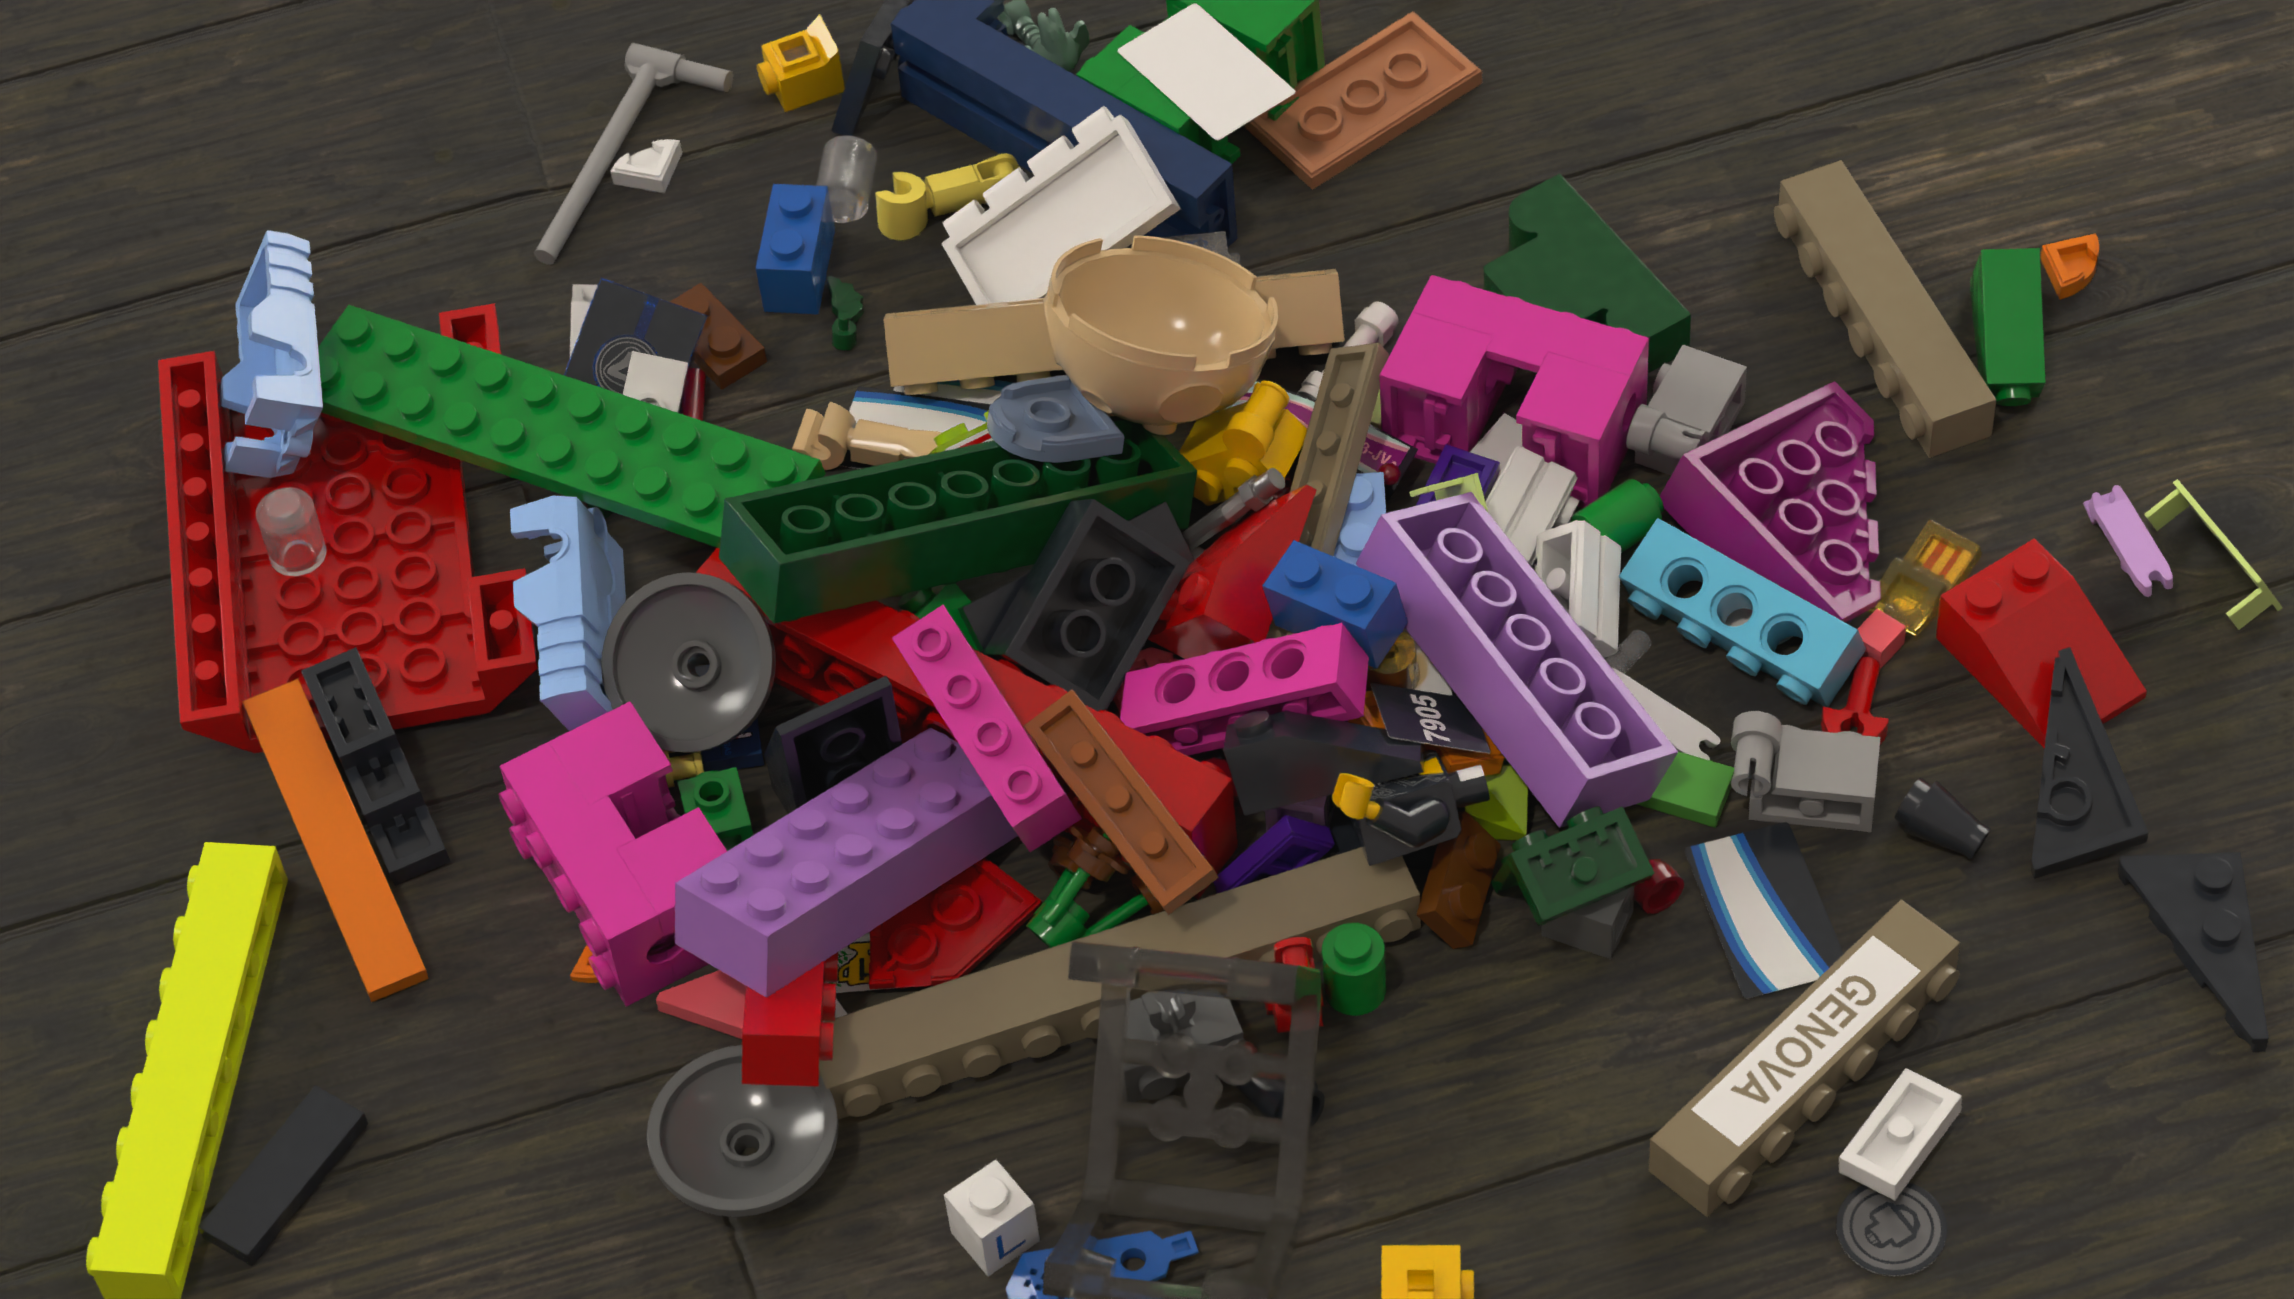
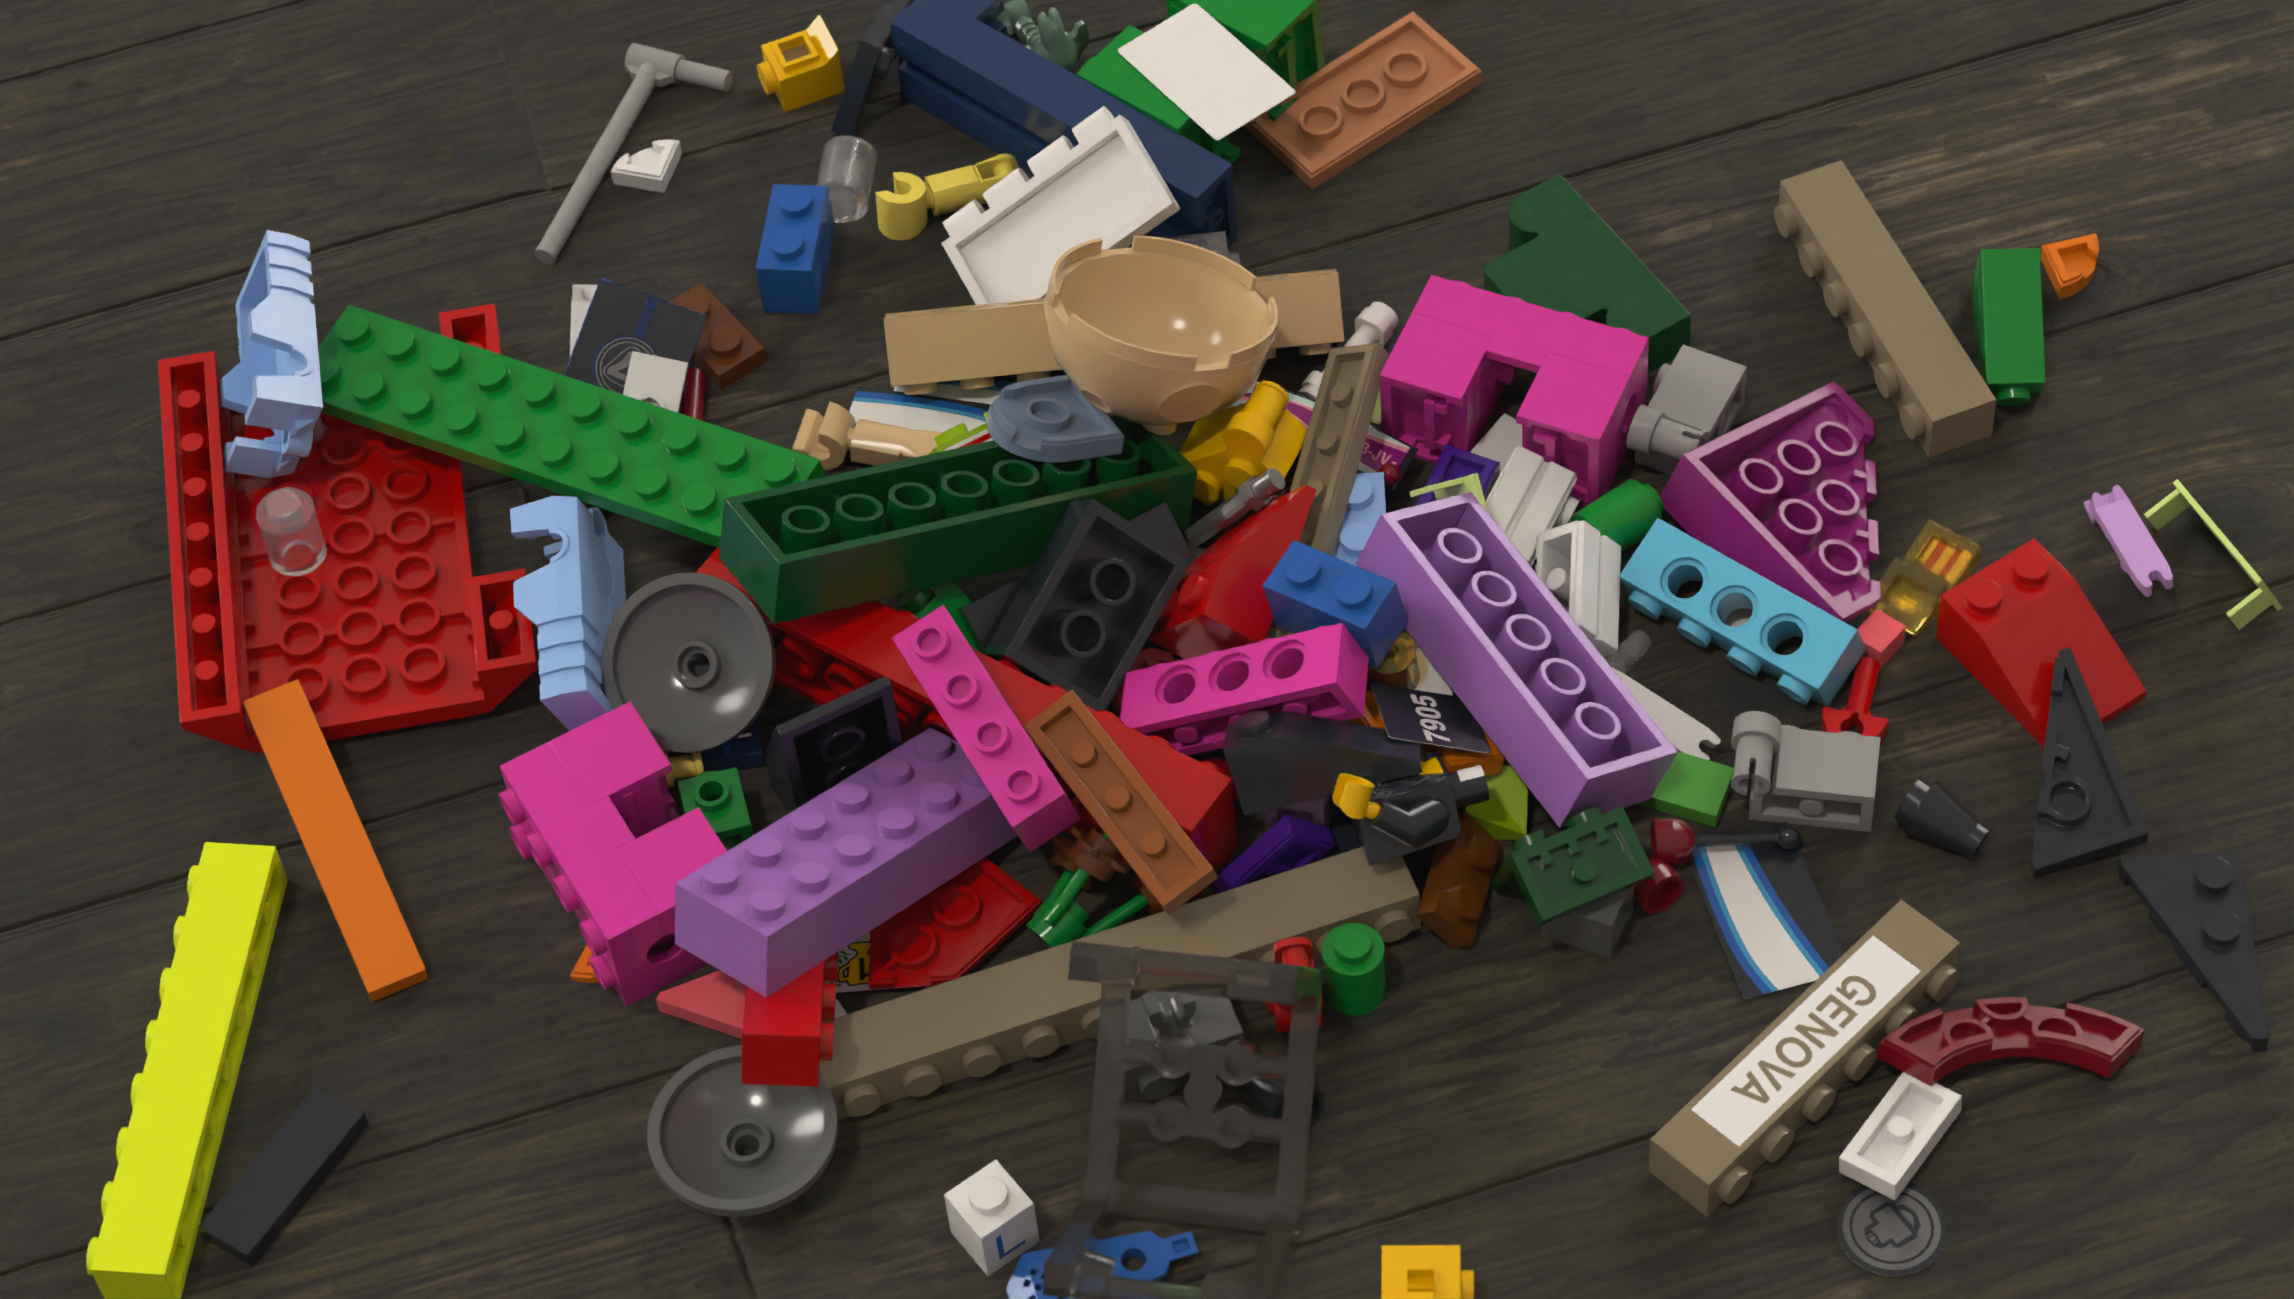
(375, 766): black slope -> none
(849, 309): dark green piece -> none
(1675, 841): none -> hinge
(2009, 1027): none -> dark red tile

